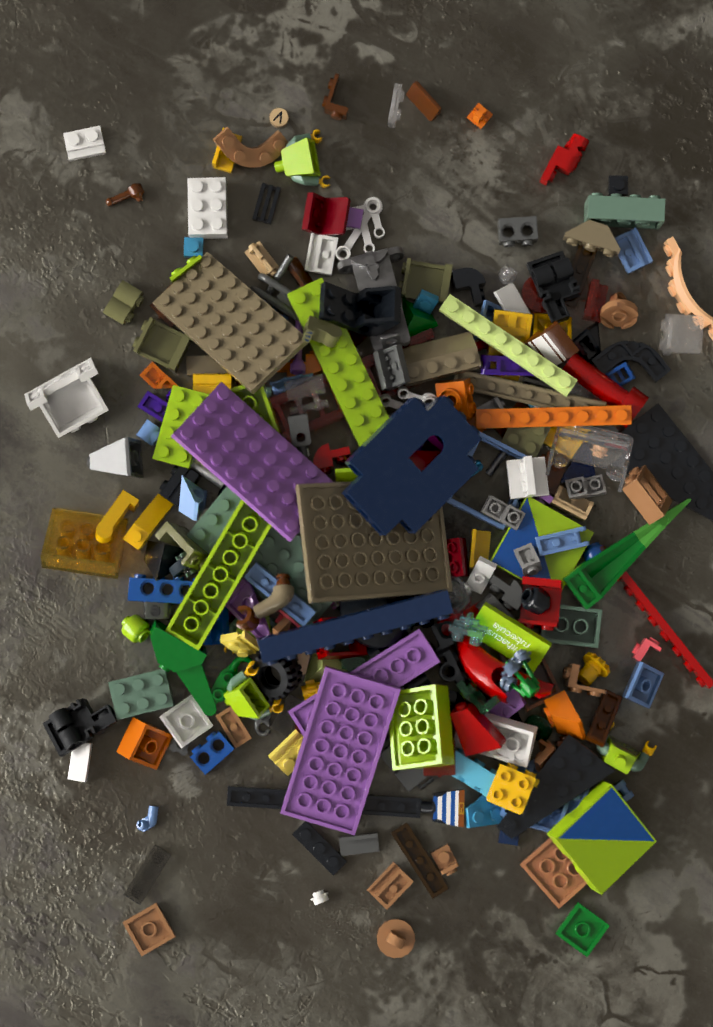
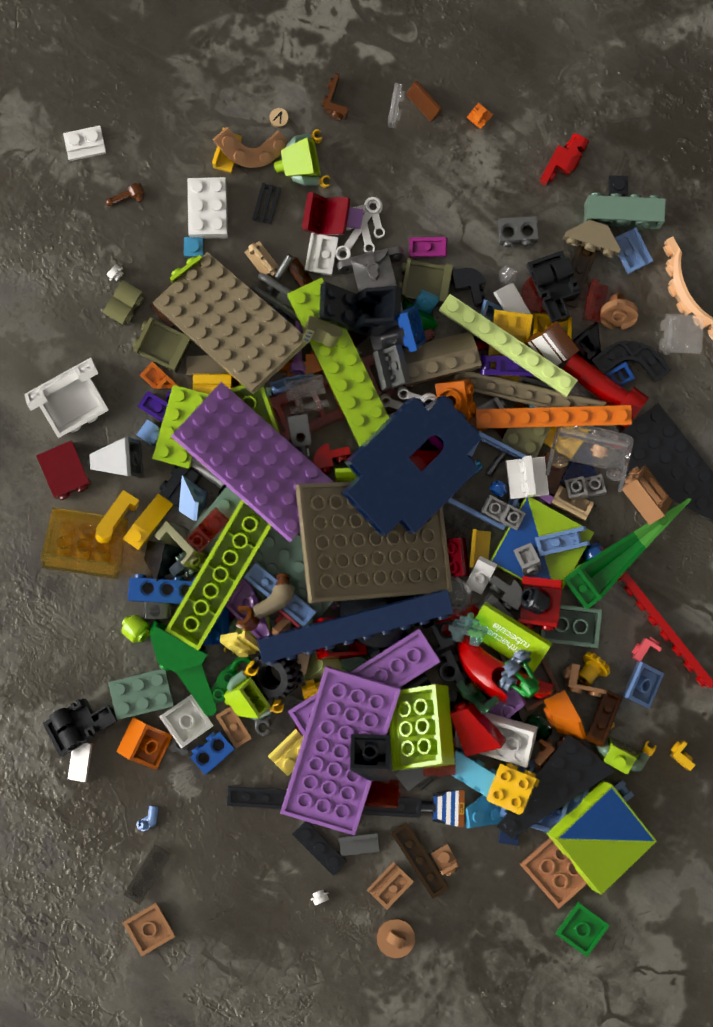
(63, 470): none -> dark red panel
(115, 273): none -> white plate
(207, 530): none -> clear red slope
(370, 756): none -> black slope
(383, 794): none -> clear red piece
(412, 325): none -> blue plate
(428, 247): none -> magenta plate
(498, 488): none -> blue plate
(683, 759): none -> yellow bracket

